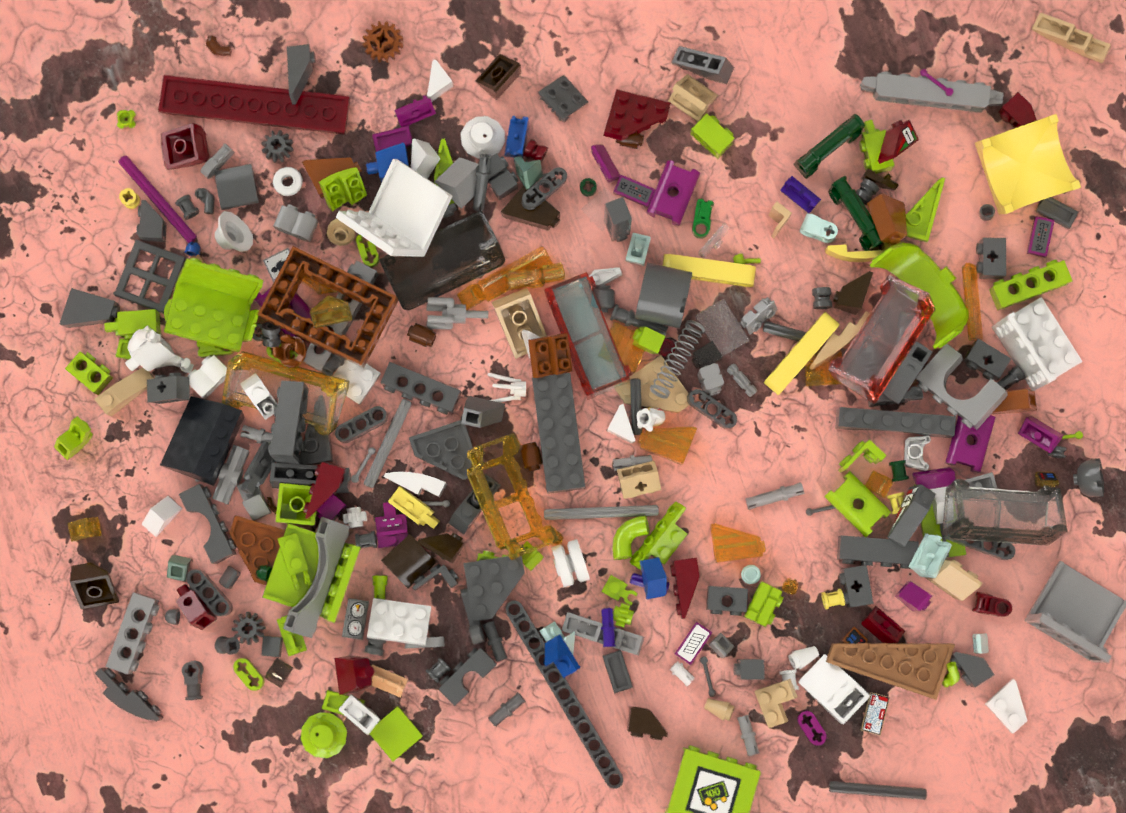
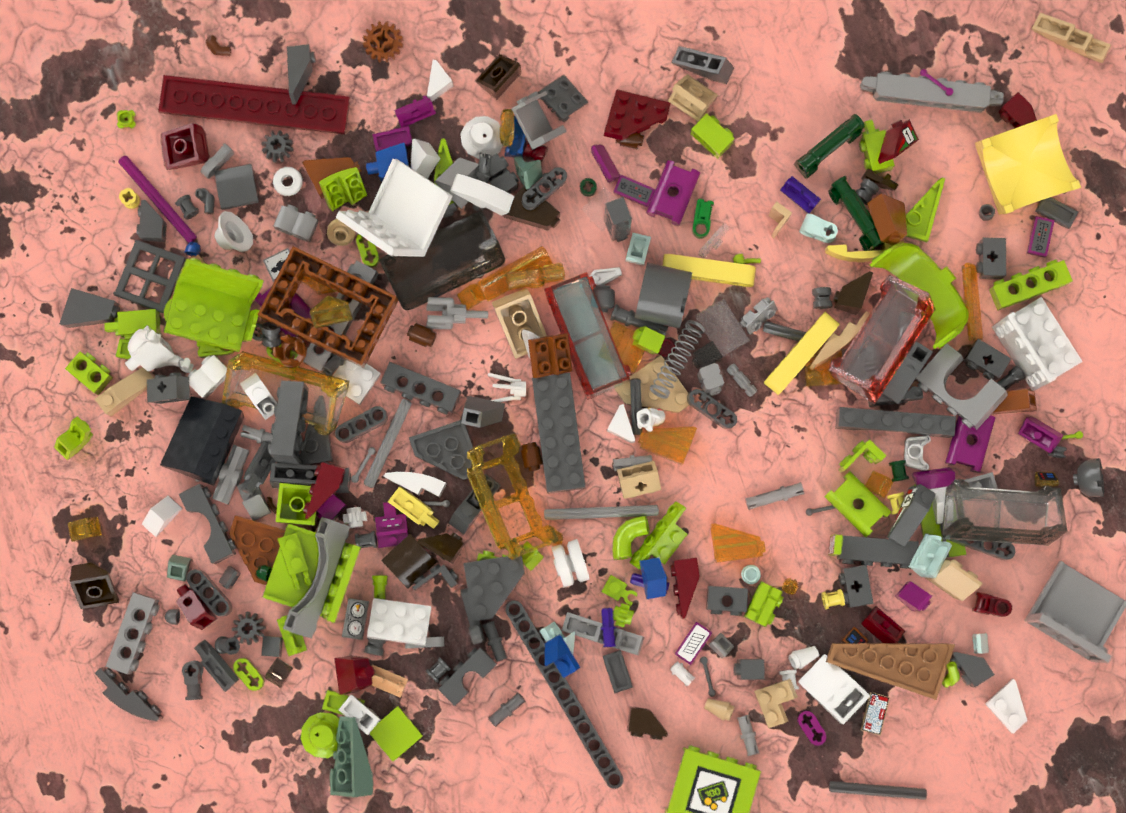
(216, 666): none -> dark grey hinge
(352, 769): none -> sand green wedge
(482, 194): none -> white slope
(507, 129): none -> clear yellow tile
(534, 121): none -> light grey panel
(835, 545): none -> lime tile

